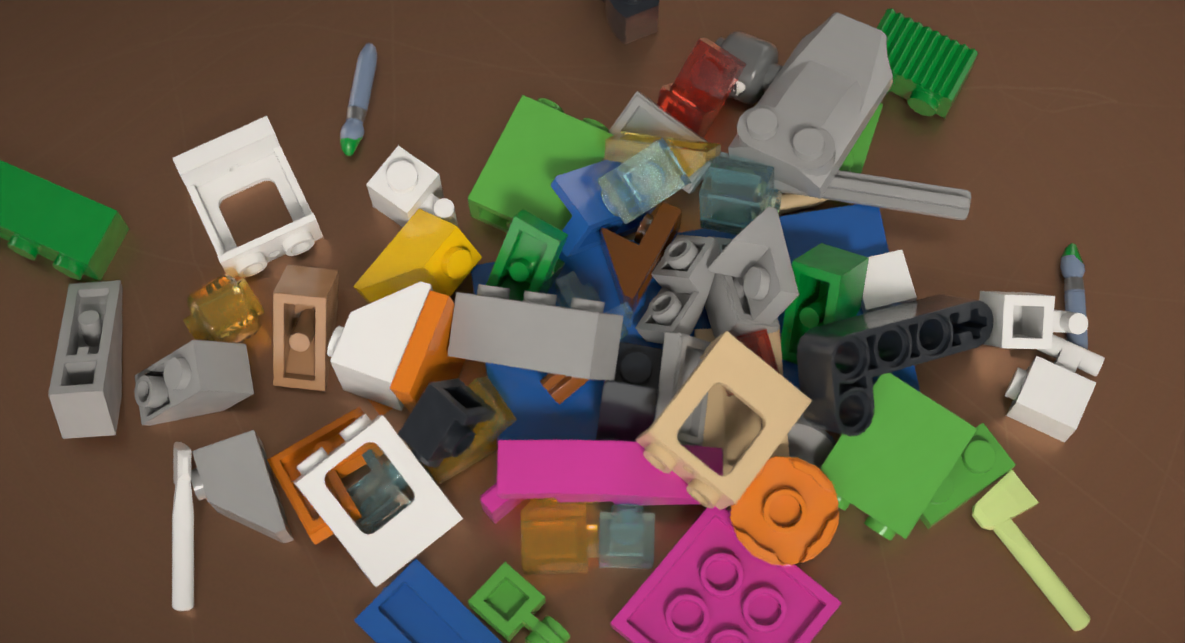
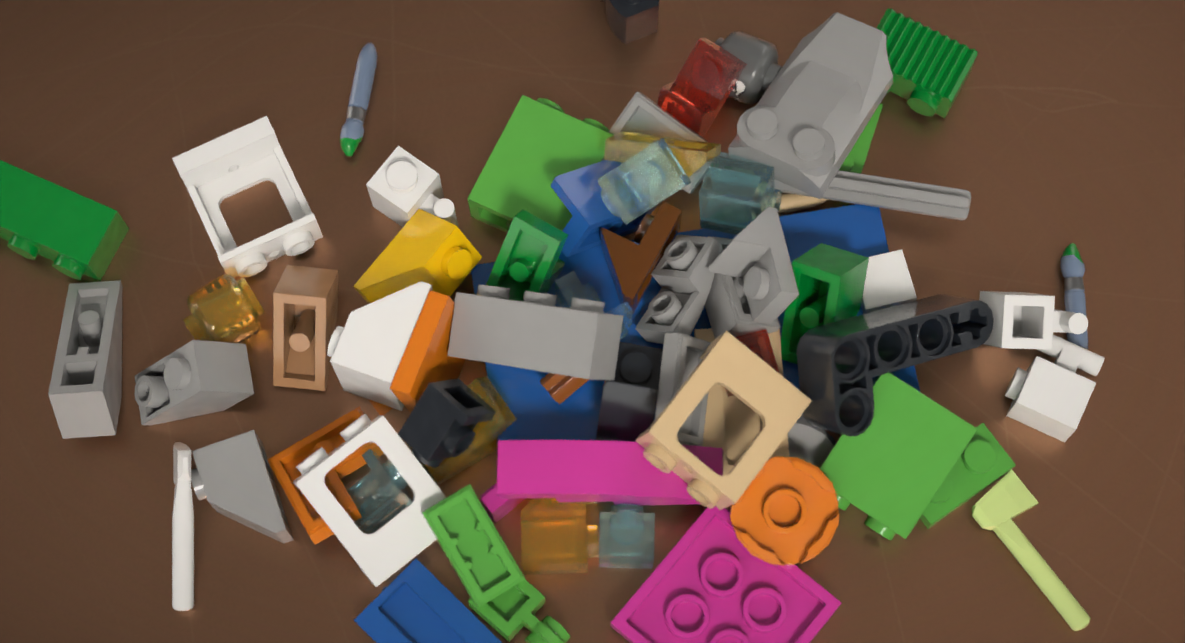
(473, 545): none -> bright green plate

